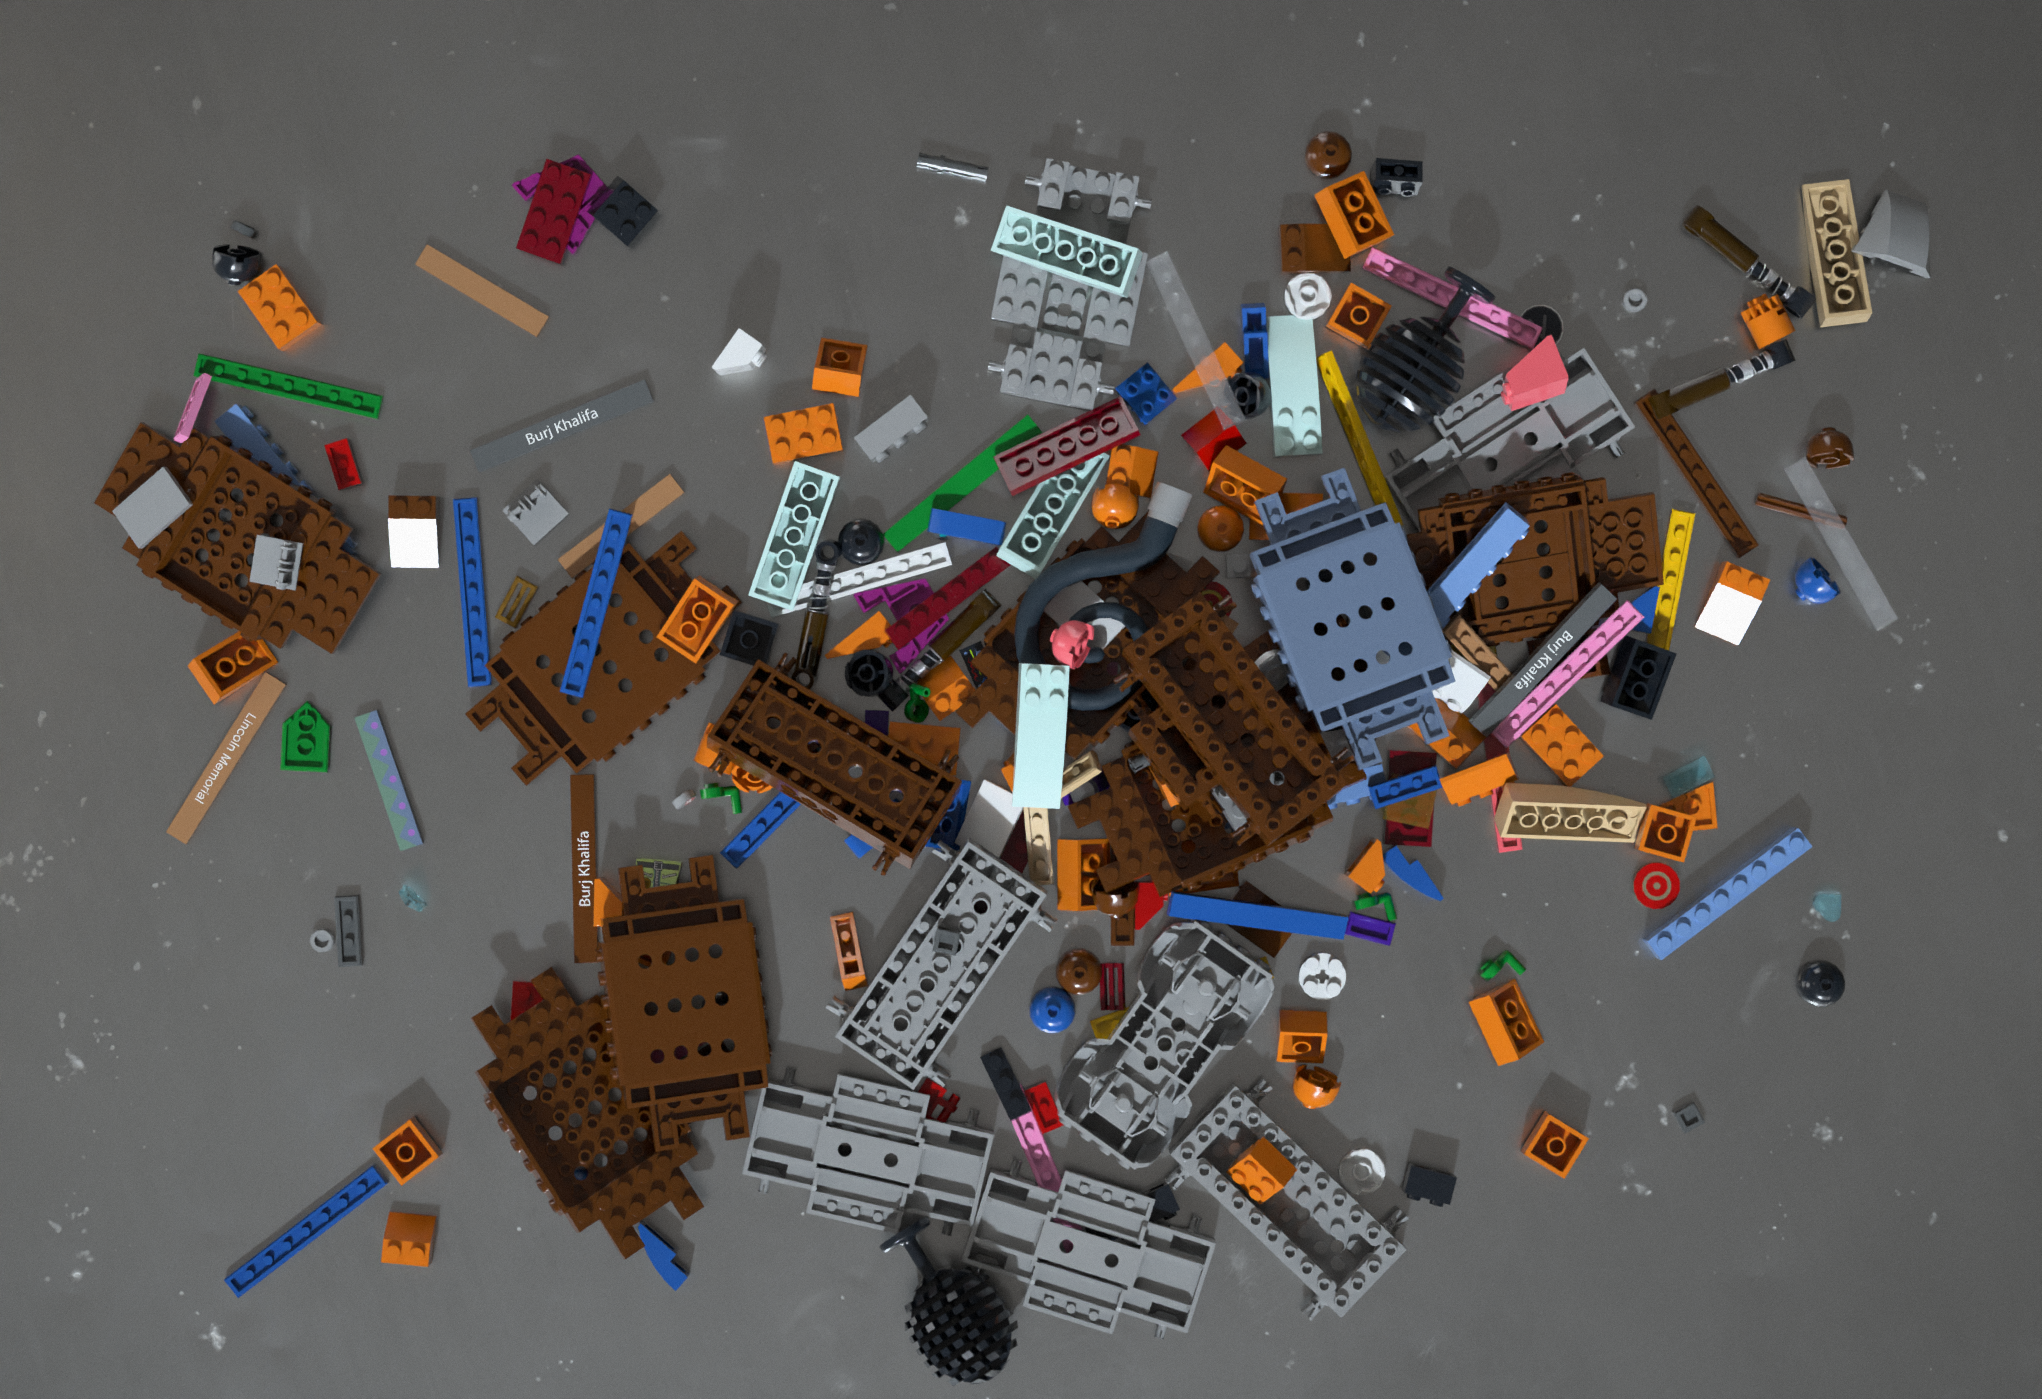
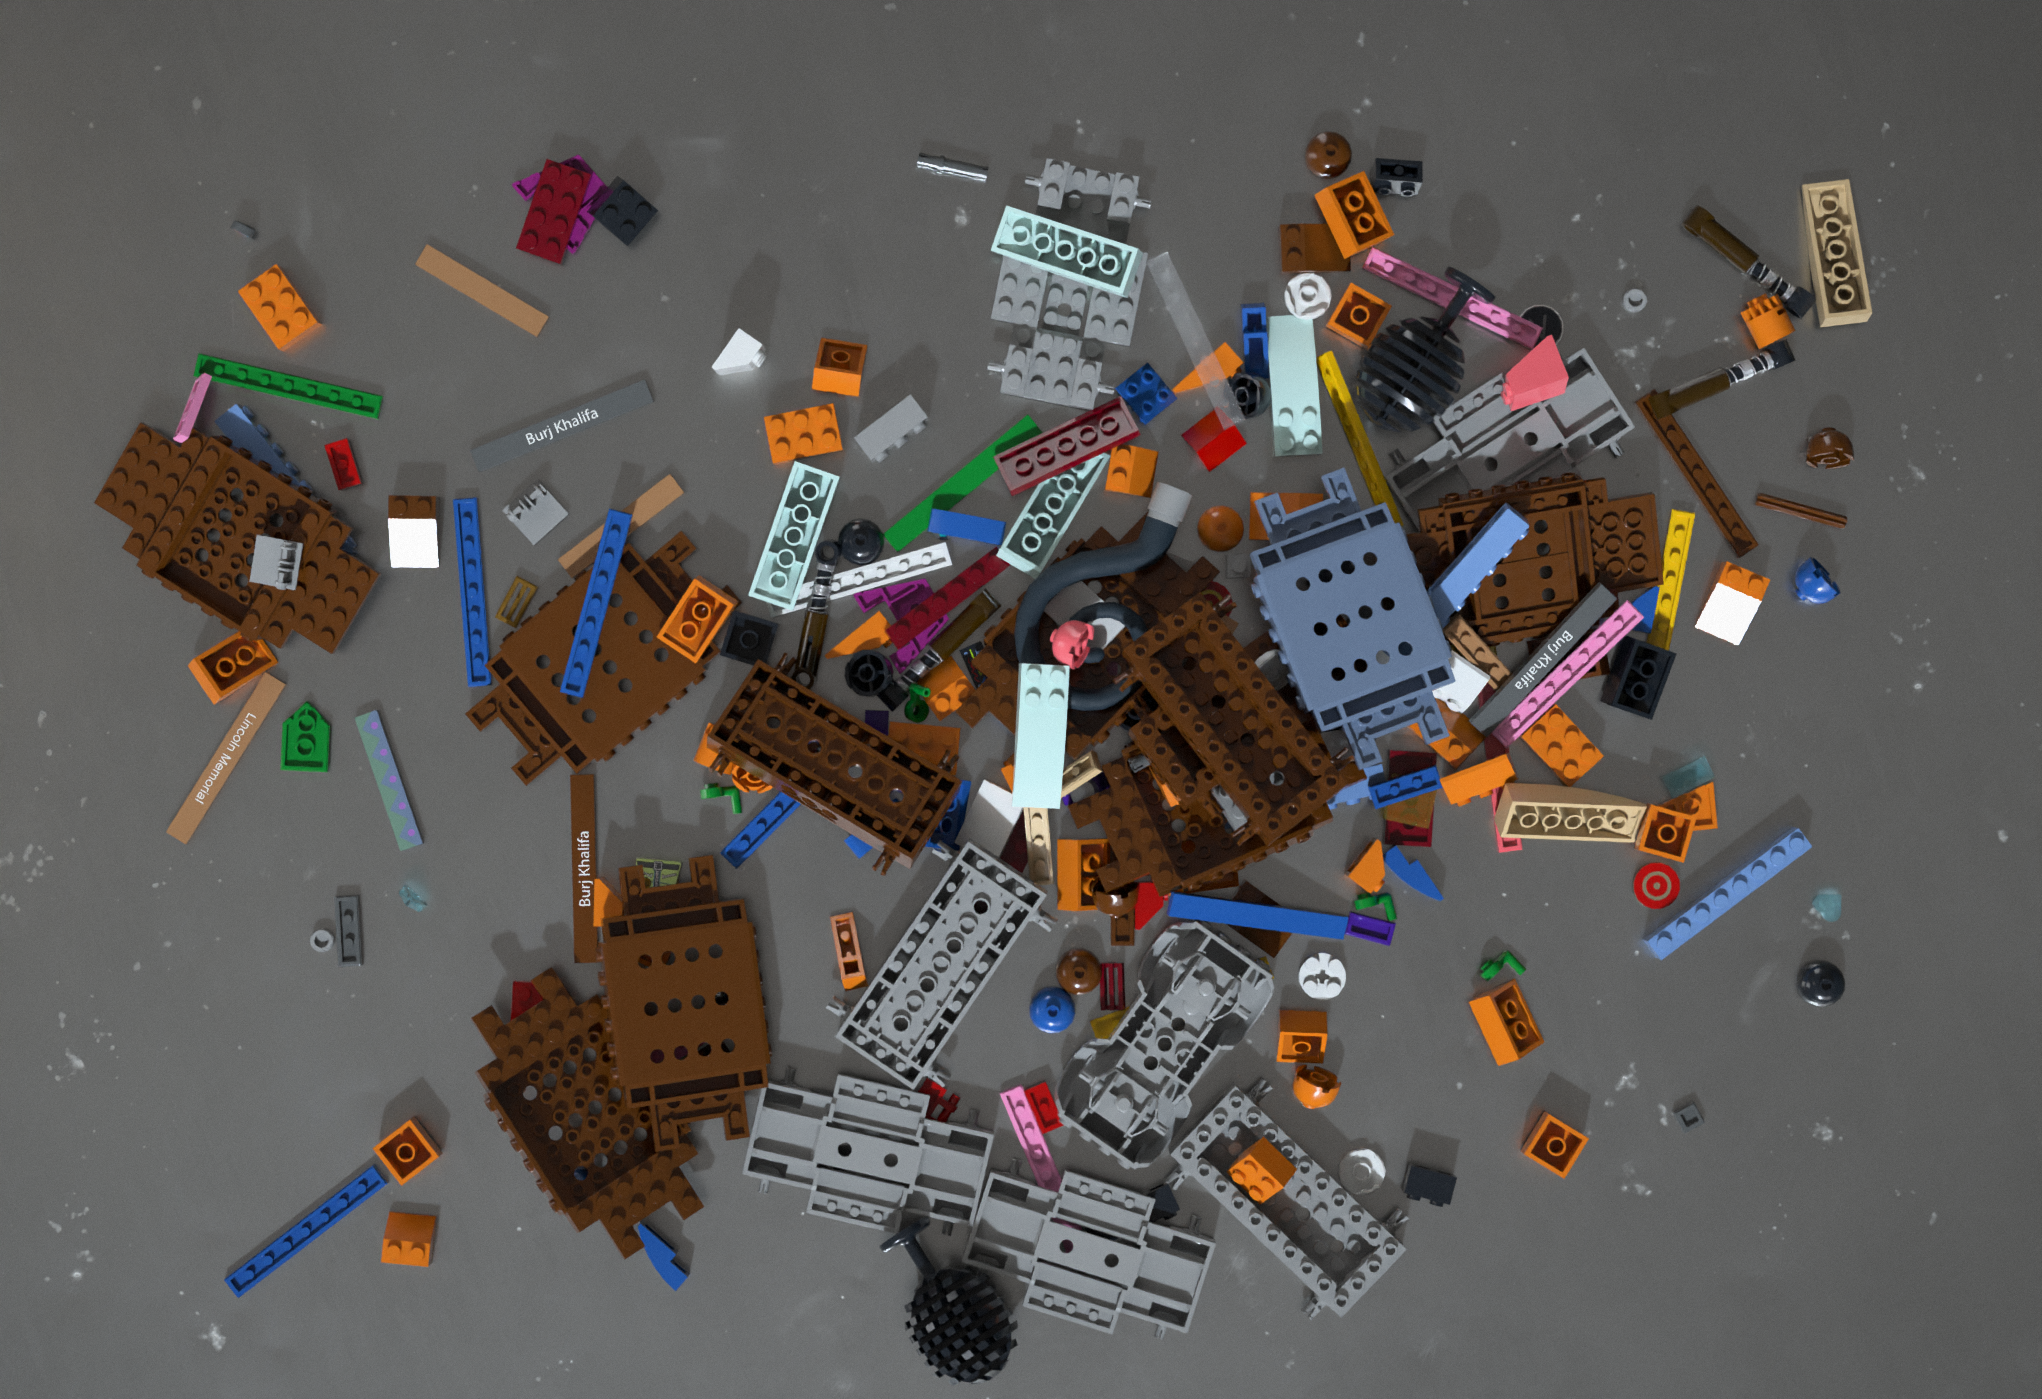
(152, 507): light grey tile -> none
(235, 264): black cylinder -> none
(684, 799): light grey tile -> none
(946, 941): dark grey tile -> none
(1006, 1084): black plate -> none
(1114, 506): orange cylinder -> none
(1242, 481): orange slope -> none
(1840, 543): clear tile -> none
(1898, 233): light grey wedge -> none

